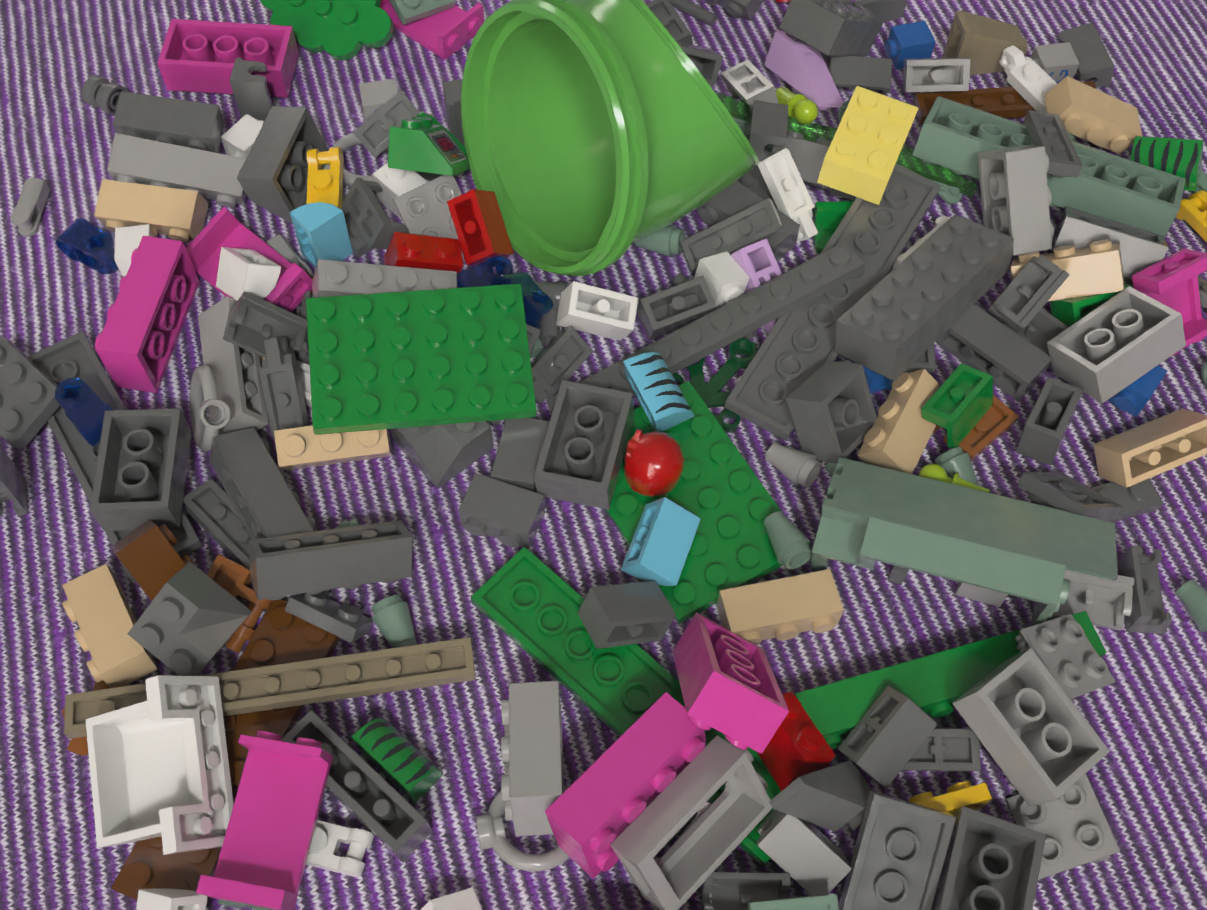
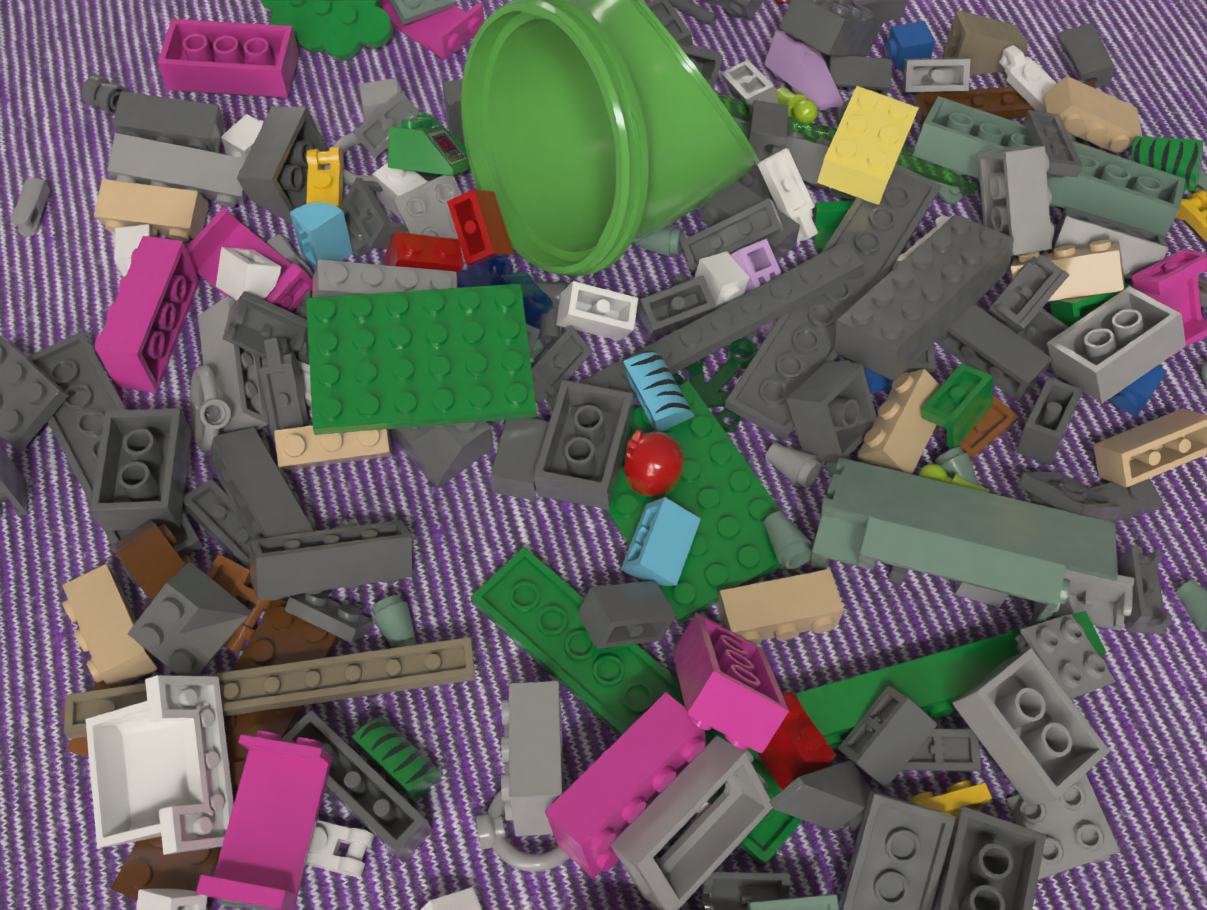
(82, 408): clear blue piece -> none
(88, 246): clear blue piece -> none
(250, 90): dark grey hinge -> none
(501, 511): dark grey brick -> none
(803, 852): light grey hinge -> none
(1056, 60): light grey brick -> none

